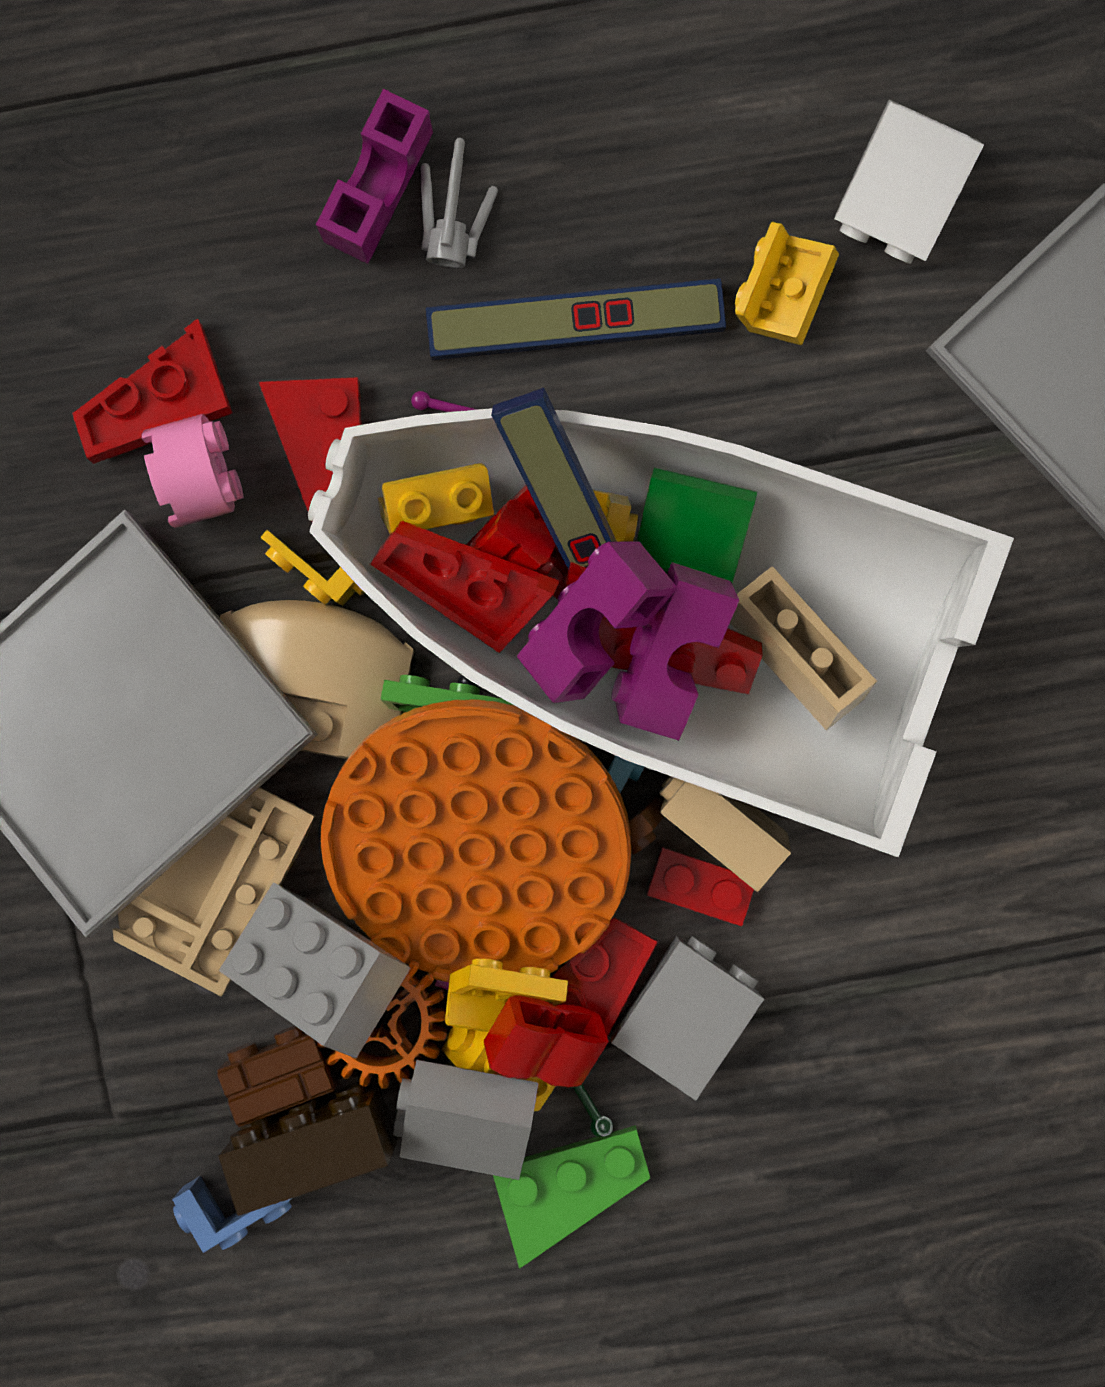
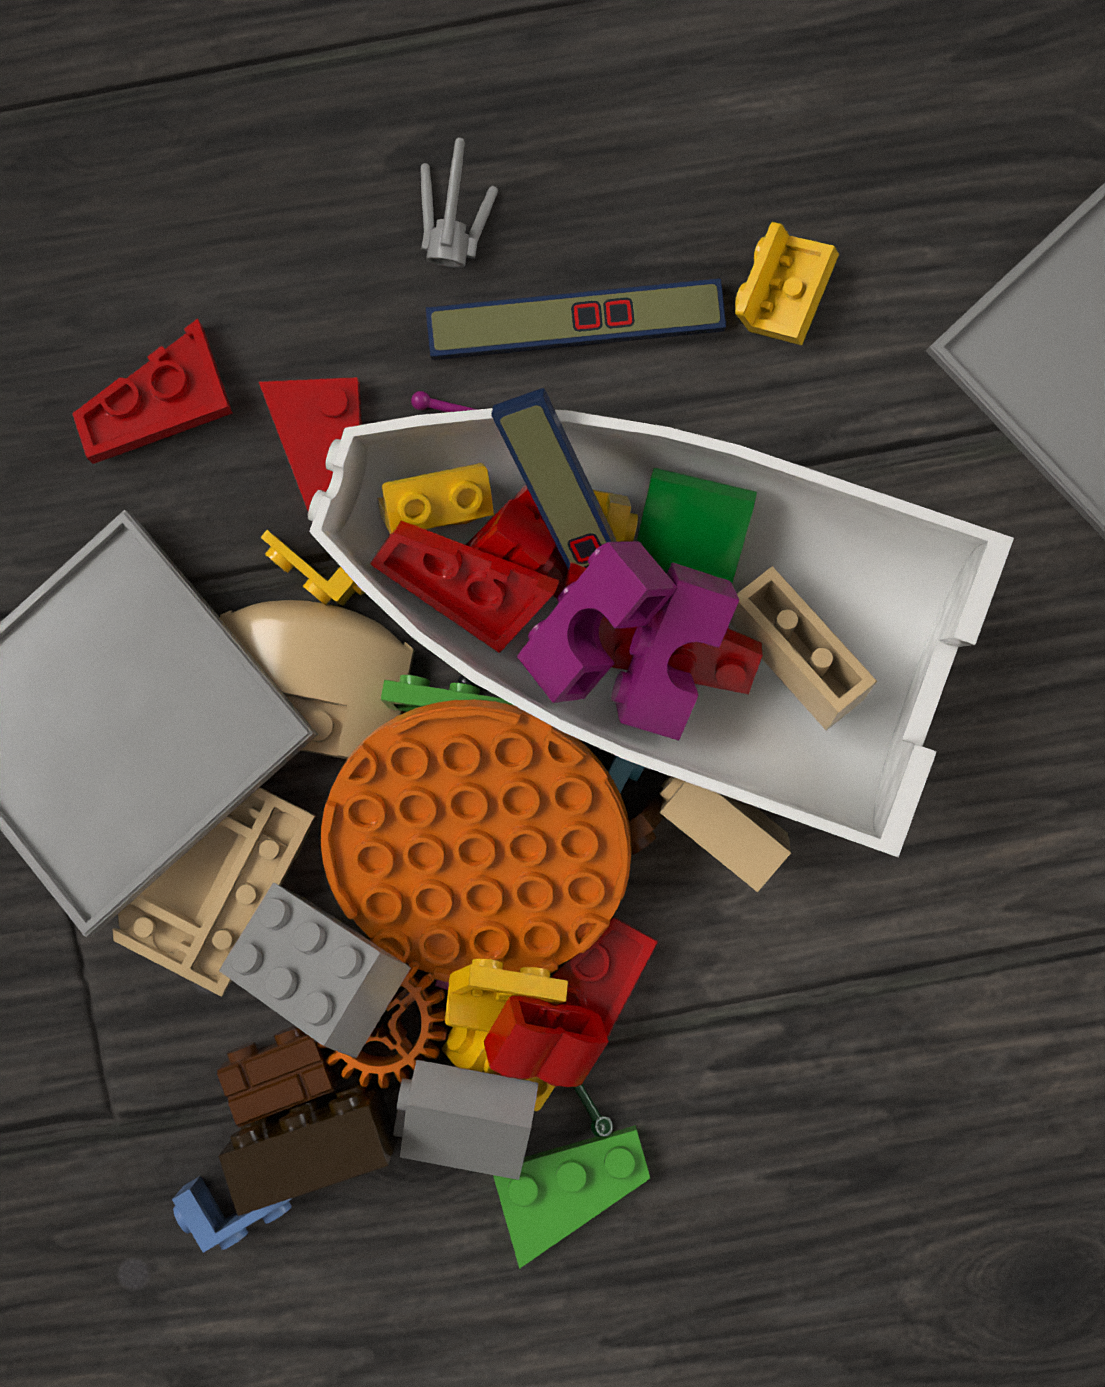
(191, 470): bright pink brick -> none
(389, 154): magenta arch -> none
(687, 1015): light grey brick -> none
(700, 886): red plate -> none
(907, 182): white slope -> none

